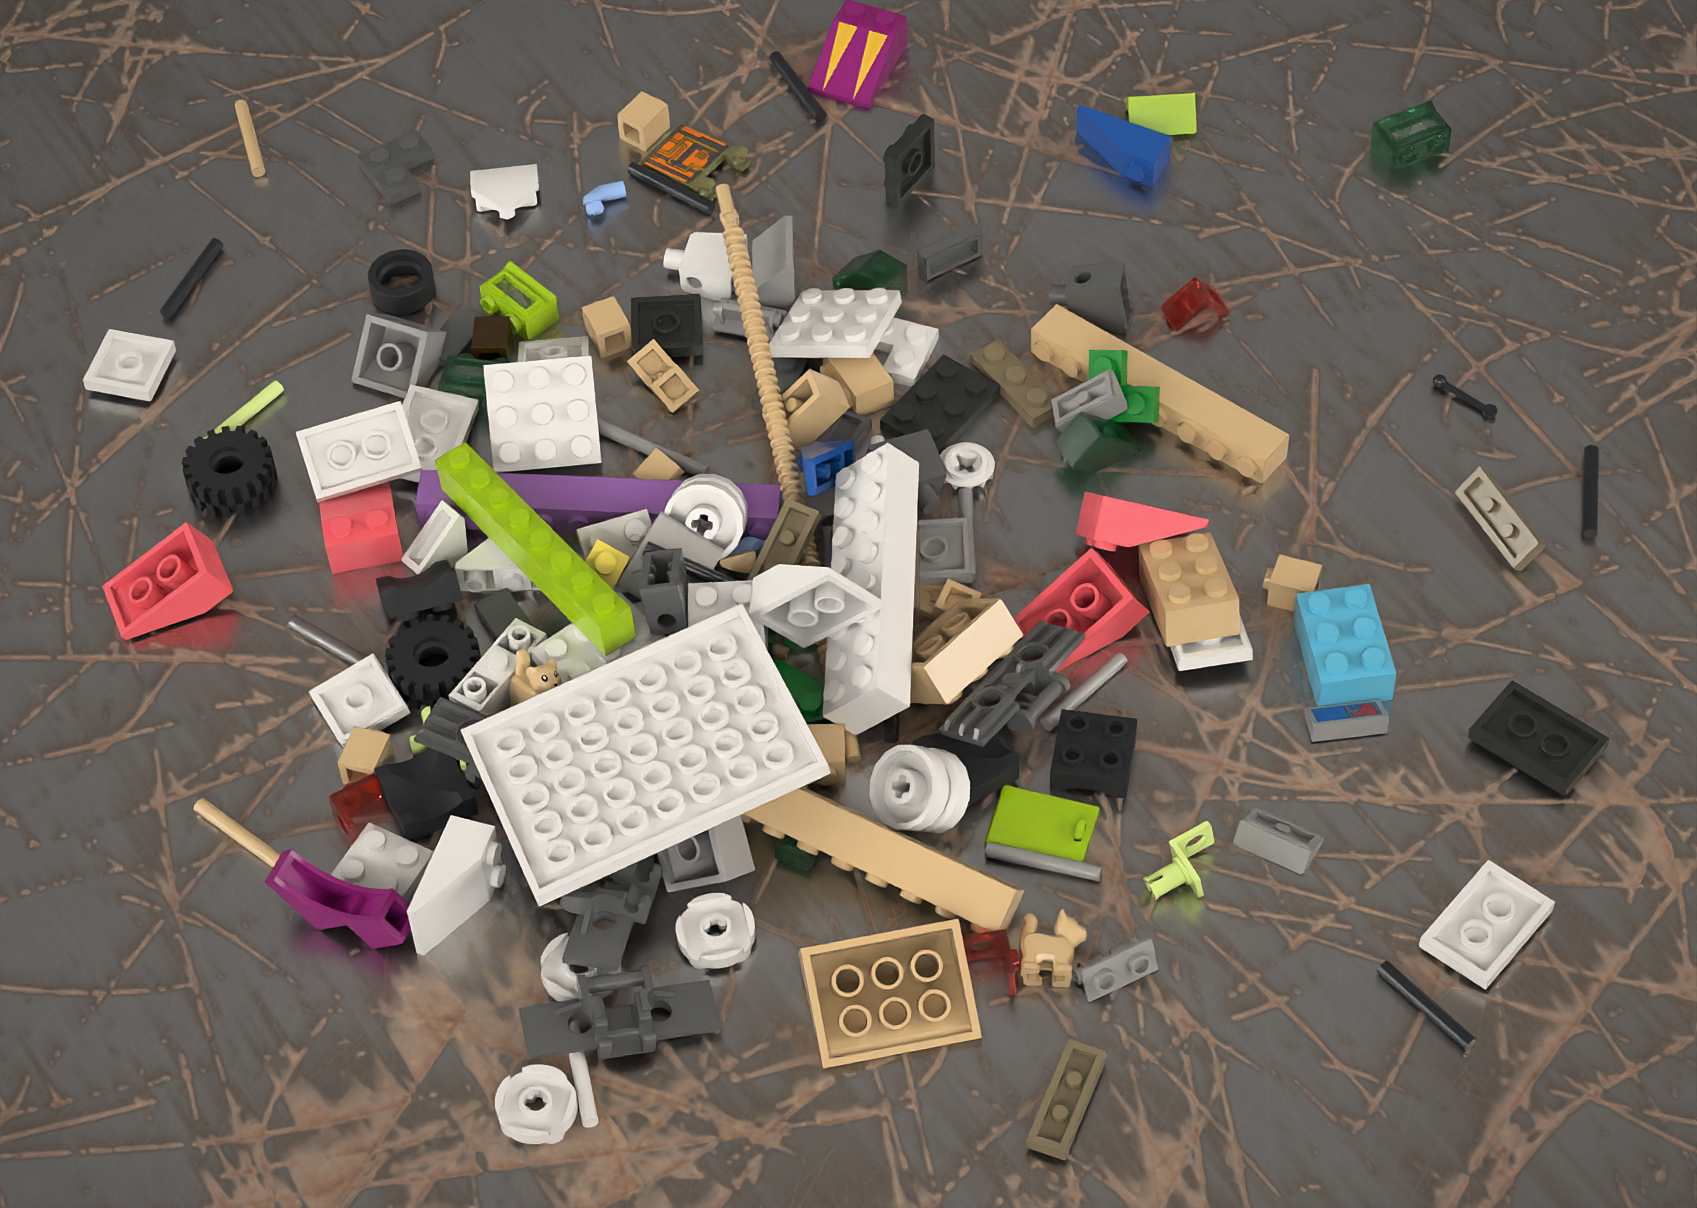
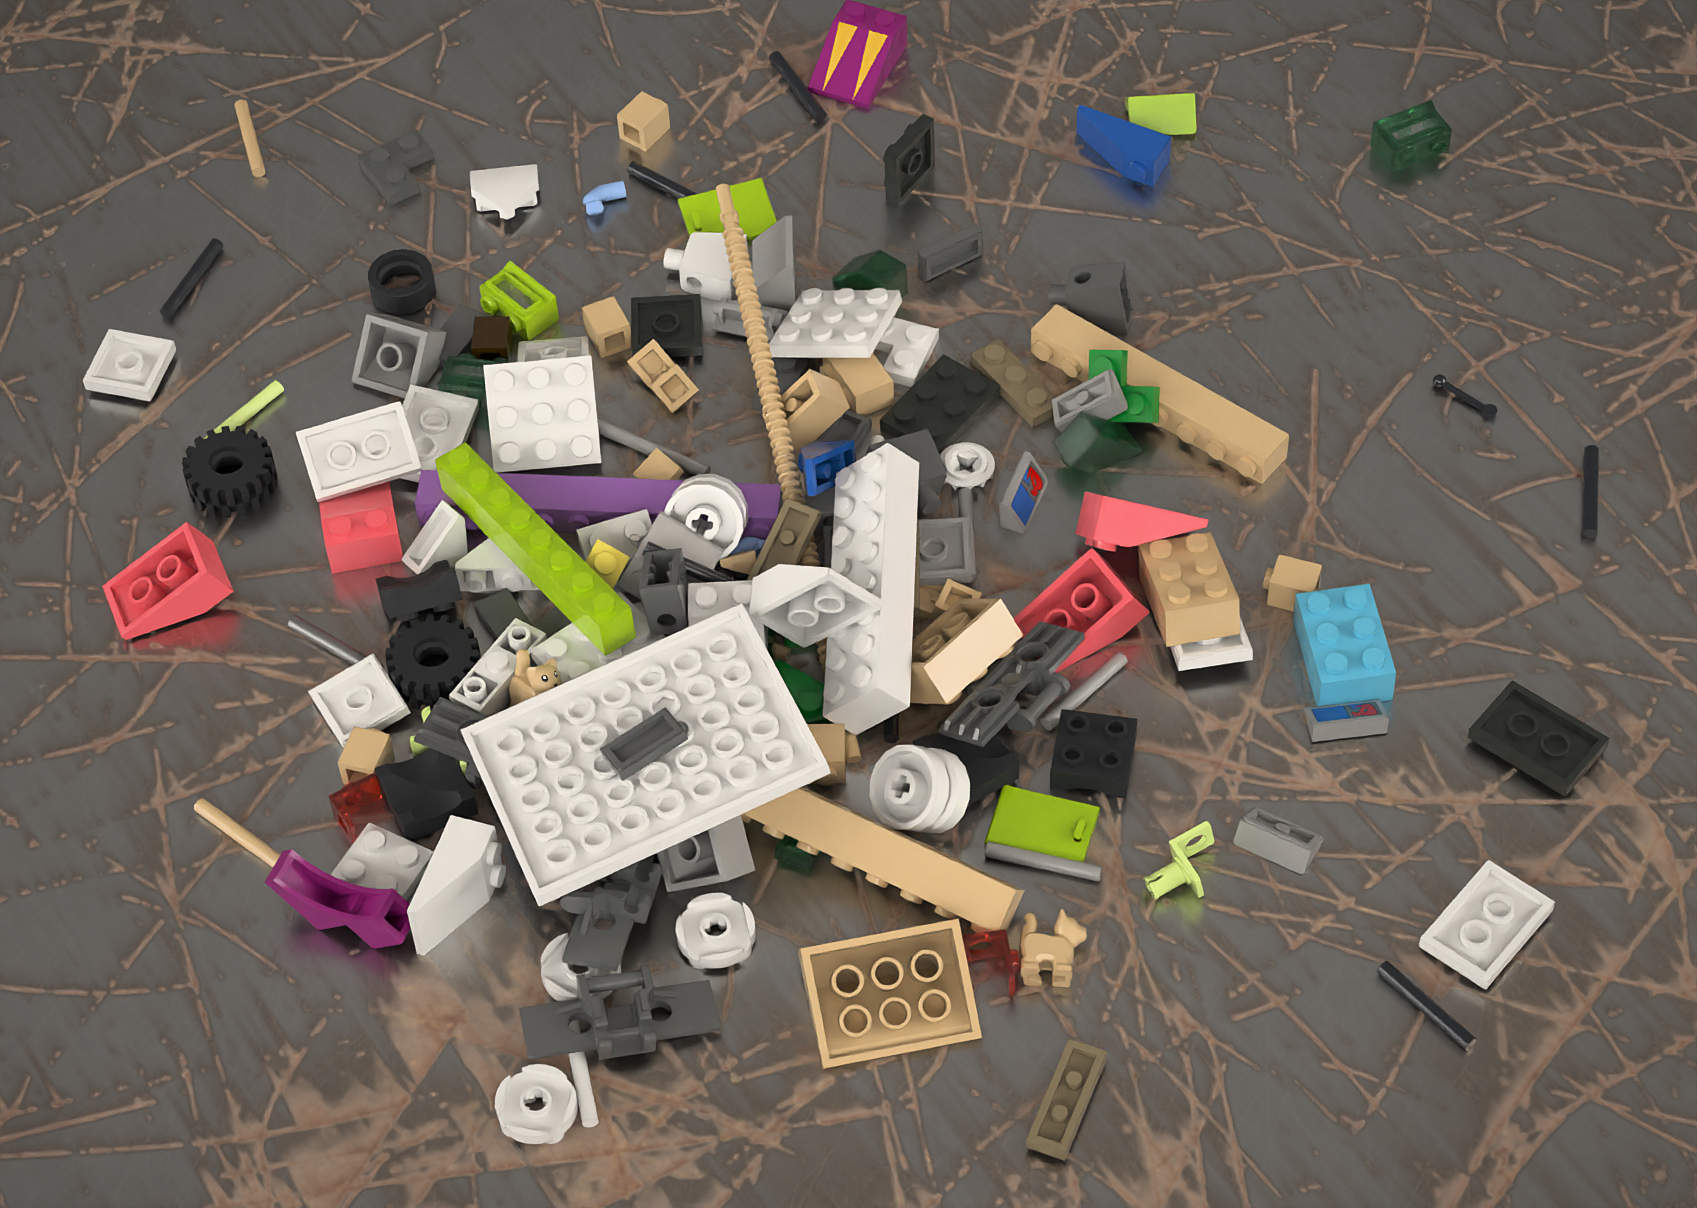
(644, 744): none -> dark grey tile
(691, 156): flag -> none
(749, 200): none -> lime container
(1022, 494): none -> slope
(1118, 969): light grey hinge -> none
(1190, 302): clear red bracket -> none
(1500, 518): plate -> none

